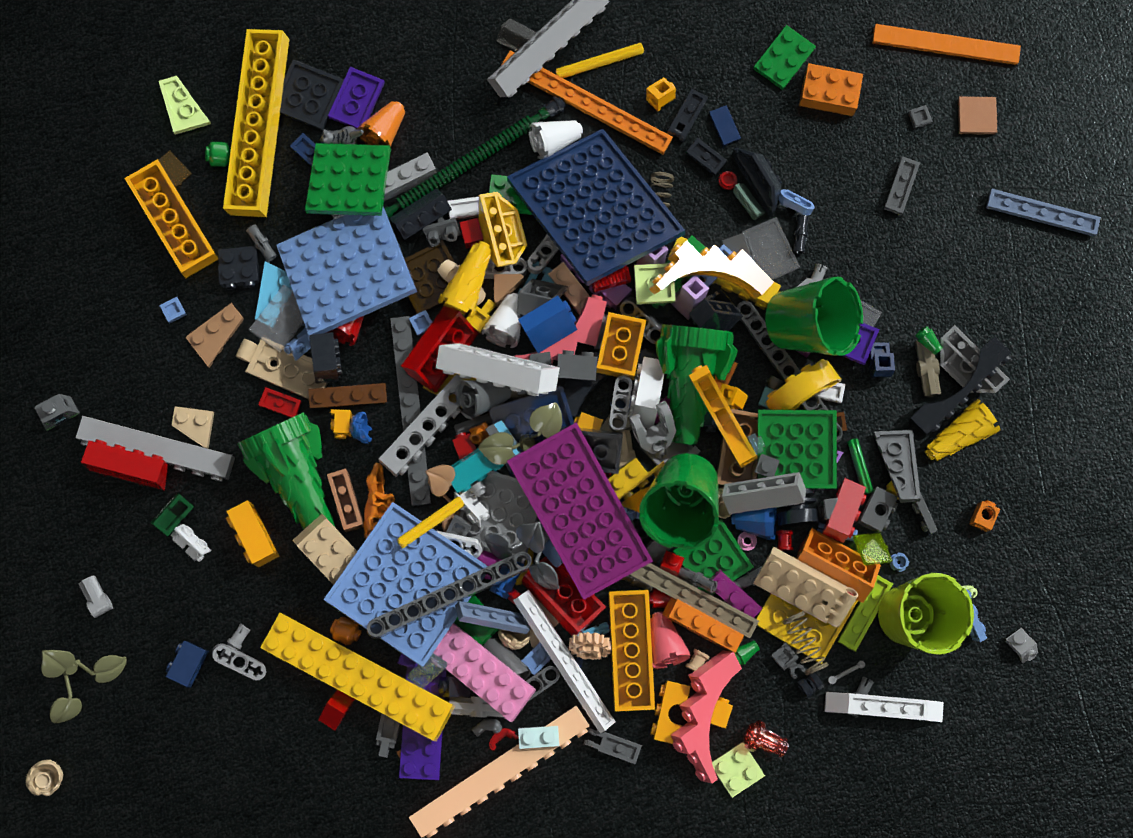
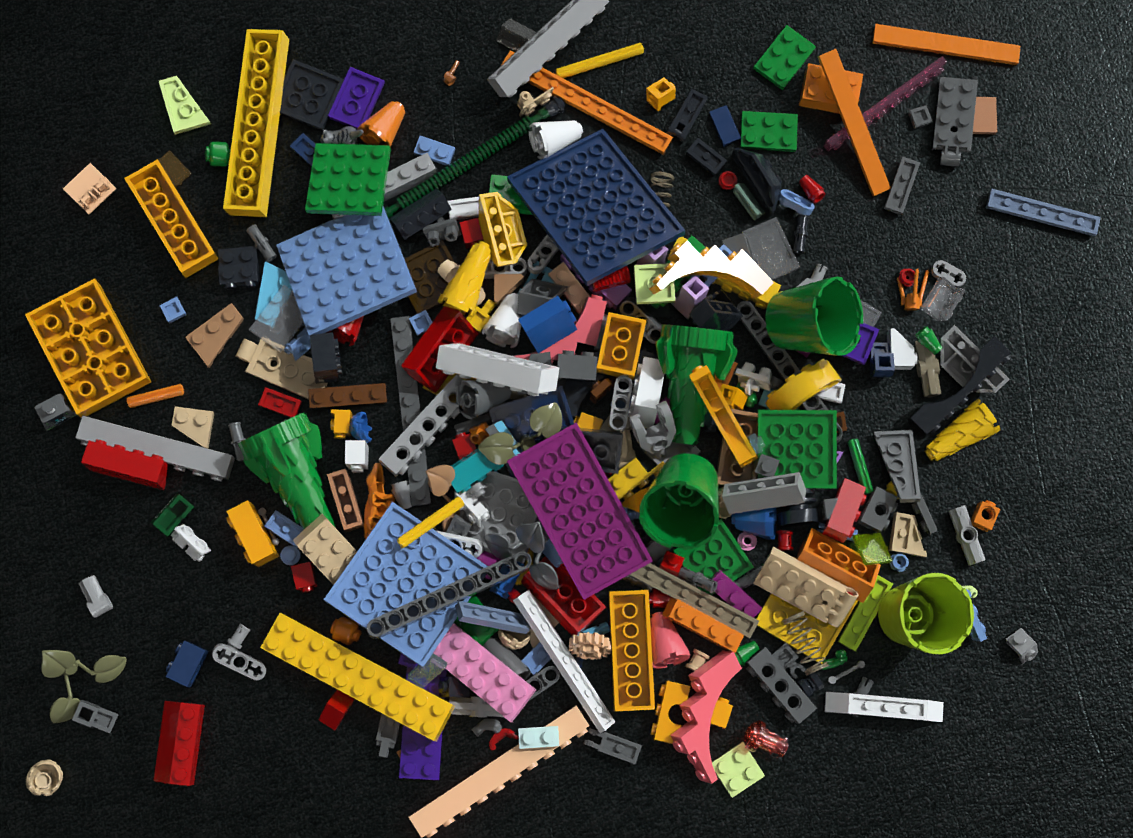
(88, 348): none -> light orange brick
(89, 188): none -> light nougat hinge
(95, 716): none -> dark grey brick
(156, 395): none -> orange axle
(179, 743): none -> red slope
(237, 436): none -> dark grey axle
(262, 512): none -> light grey hinge
(283, 527): none -> medium blue plate
(290, 555): none -> medium blue plate
(304, 576): none -> red brick
(356, 455): none -> white brick
(402, 494): none -> light grey cone
(436, 150): none -> medium blue plate
(449, 78): none -> dark orange hand
(527, 103): none -> tan hinge
(602, 388): none -> reddish brown wing
(751, 400): none -> green arm
(753, 381): none -> white hips
(769, 131): none -> green plate
(804, 705): none -> dark grey brick
(812, 189): none -> red cone
(837, 661): none -> green arm
(854, 122): none -> orange tile
(891, 100): none -> clear pink plate
(902, 278): none -> red plate
(903, 351): none -> white slope
(905, 536): none -> tan wing
(912, 301): none -> orange plant
(942, 300): none -> clear bracket
(950, 270): none -> light grey beam
(957, 110): none -> dark grey hinge
(962, 522): none -> light grey piece

